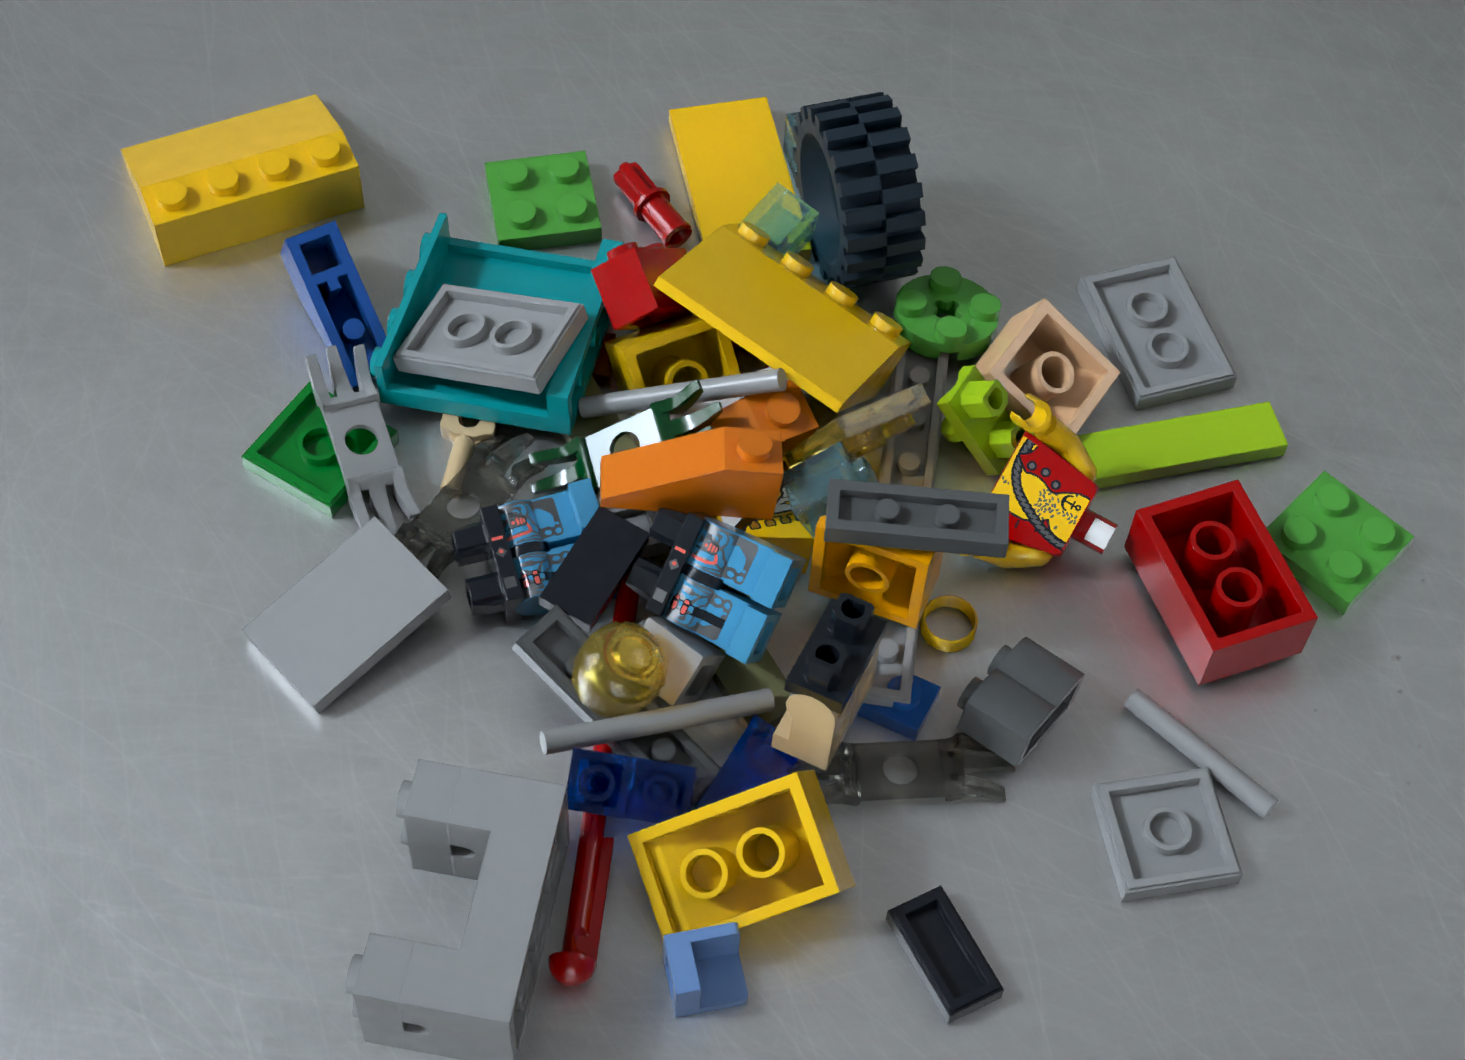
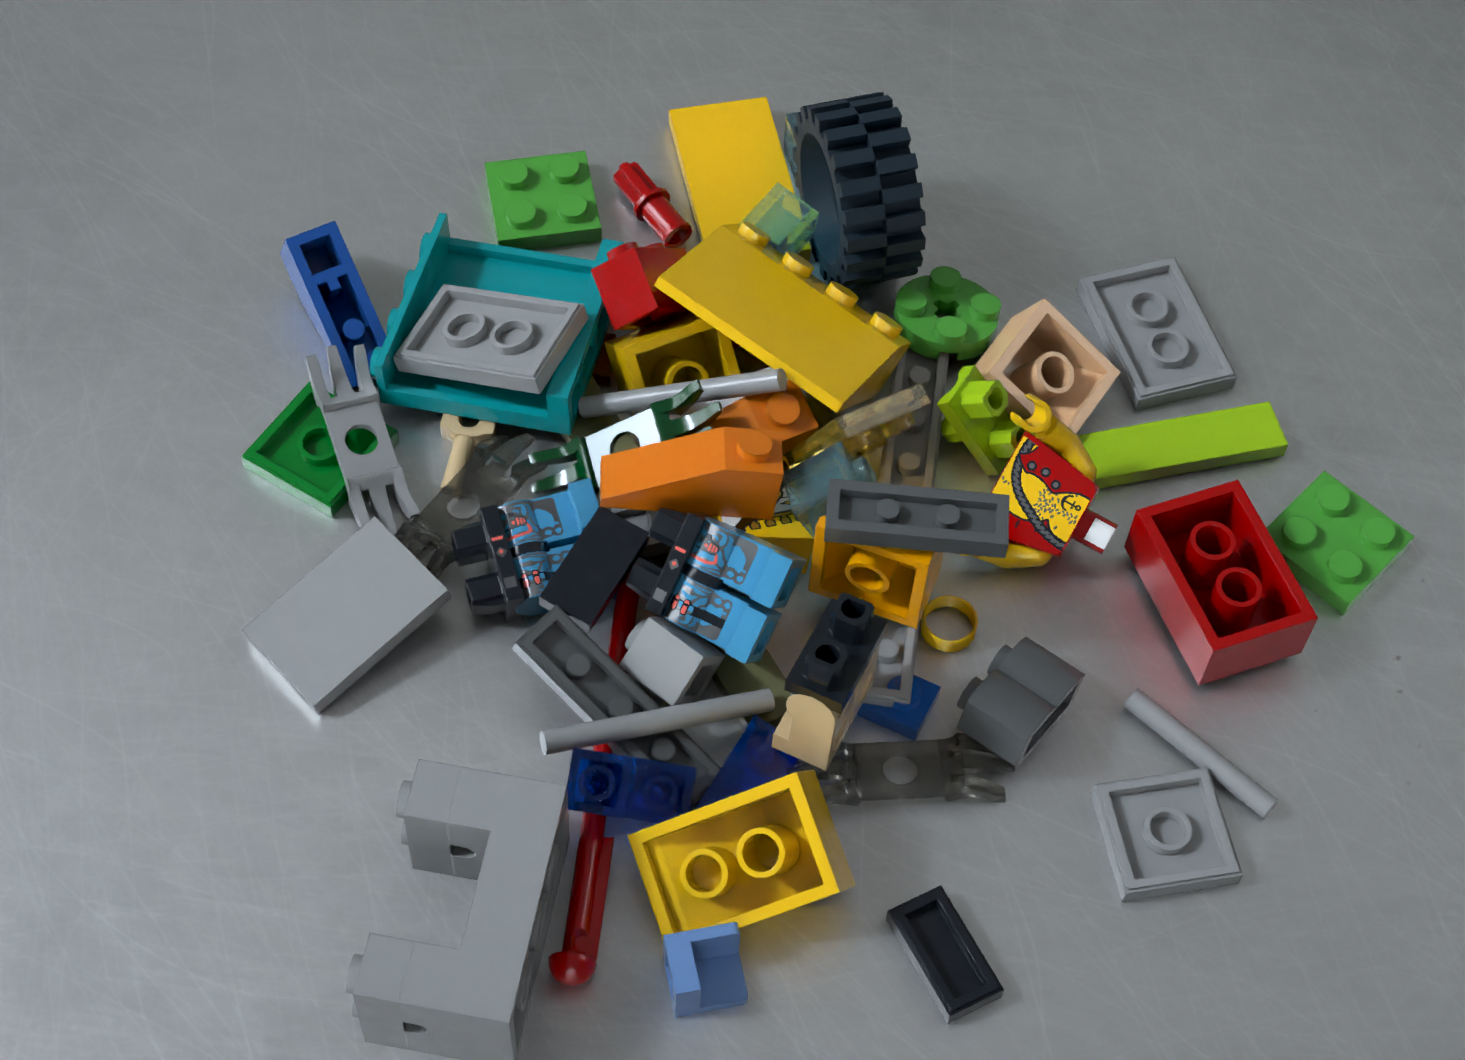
(244, 178): yellow slope -> none
(619, 669): clear yellow hair -> none

